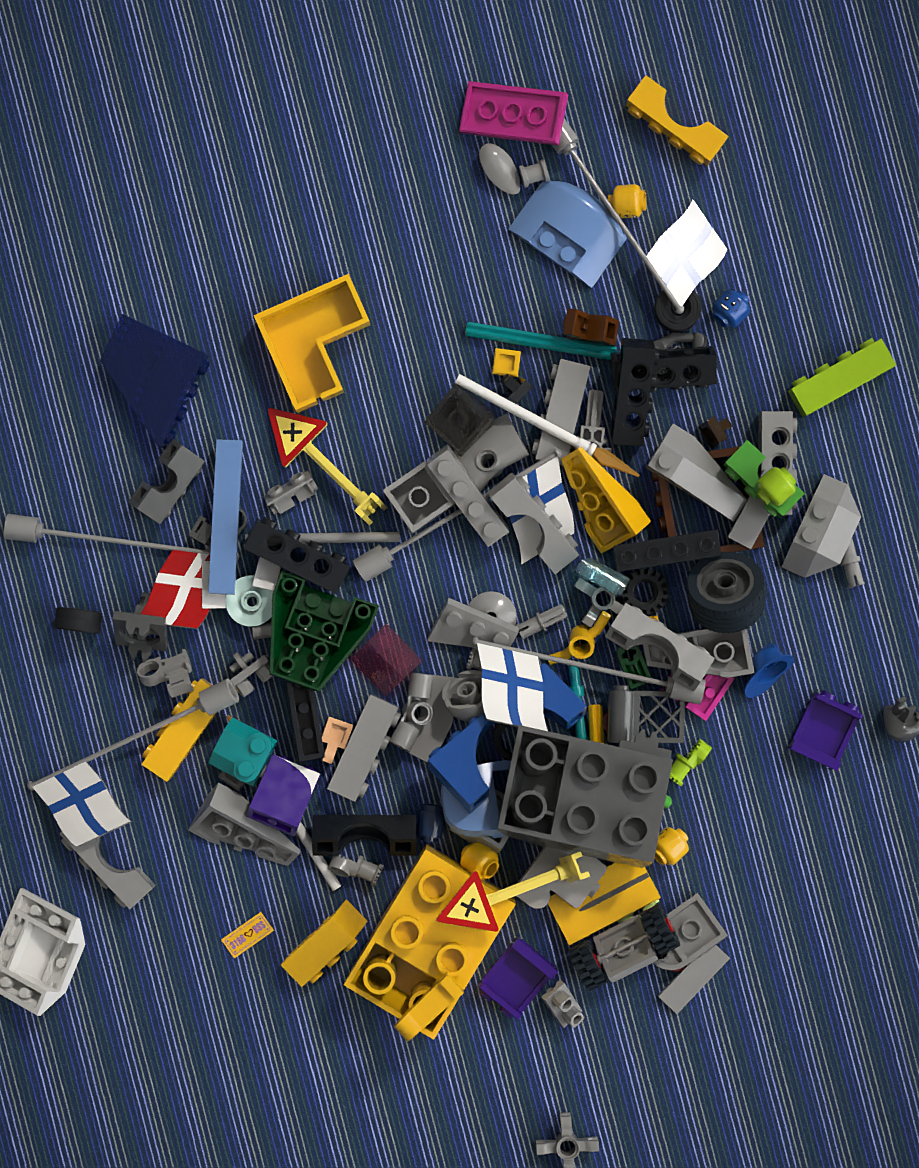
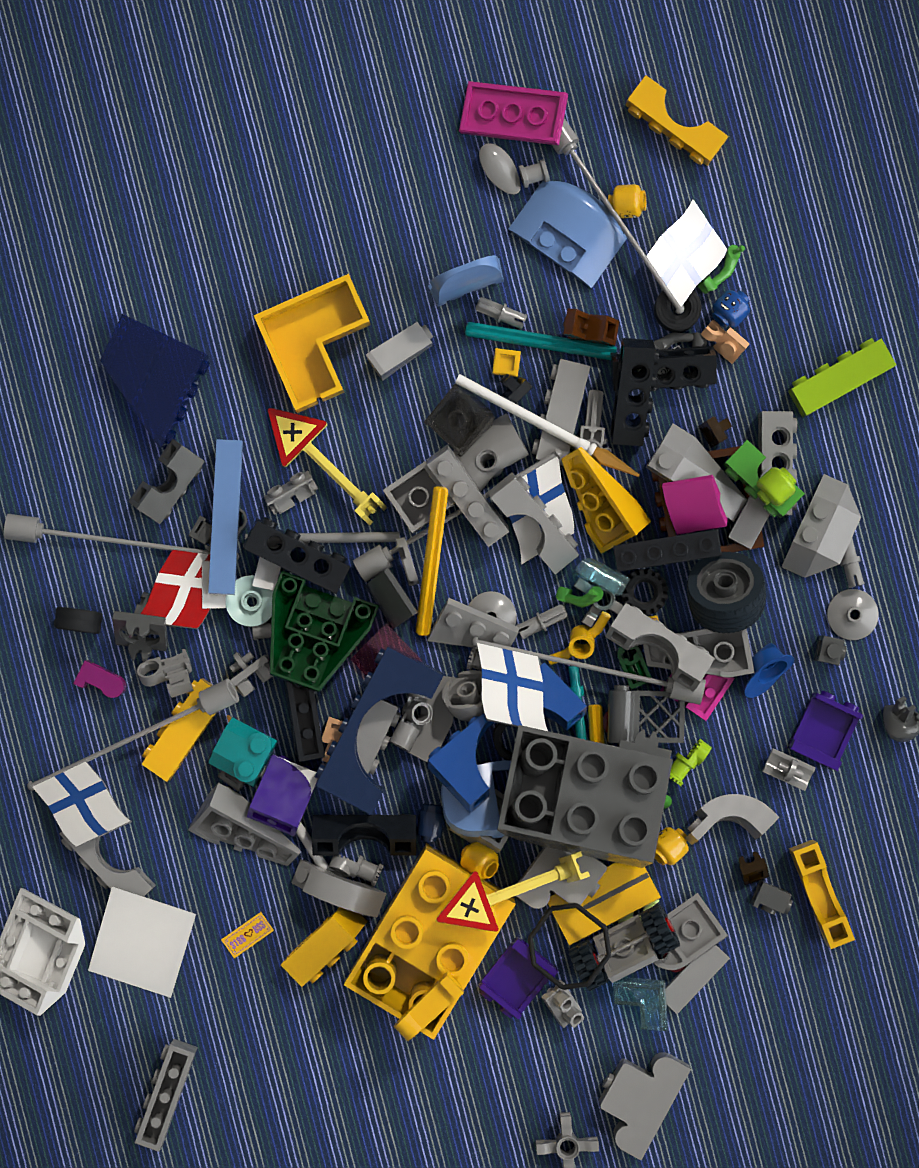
(106, 680): none -> magenta leg
(141, 942): none -> white sticker
(166, 1094): none -> light grey brick
(338, 890): none -> light grey arch
(344, 773): none -> dark blue arch
(391, 598): none -> dark grey slope
(399, 350): none -> light grey slope
(407, 561): none -> light grey tile
(431, 560): none -> yellow axle
(466, 279): none -> medium blue slope
(500, 312): none -> light grey axle
(549, 976): none -> black piece
(594, 595): none -> bright green piece
(642, 1099): none -> light grey brick
(648, 995): none -> clear light blue brick
(694, 504): none -> dark pink slope
(728, 342): none -> light nougat plate
(731, 259): none -> bright green piece
(738, 808): none -> light grey arch
(753, 871): none -> dark brown tile
(771, 898): none -> dark grey brick
(788, 769): none -> light grey hips
(820, 894): none -> yellow arch
(830, 650): none -> dark grey brick
(839, 614): none -> light grey dish

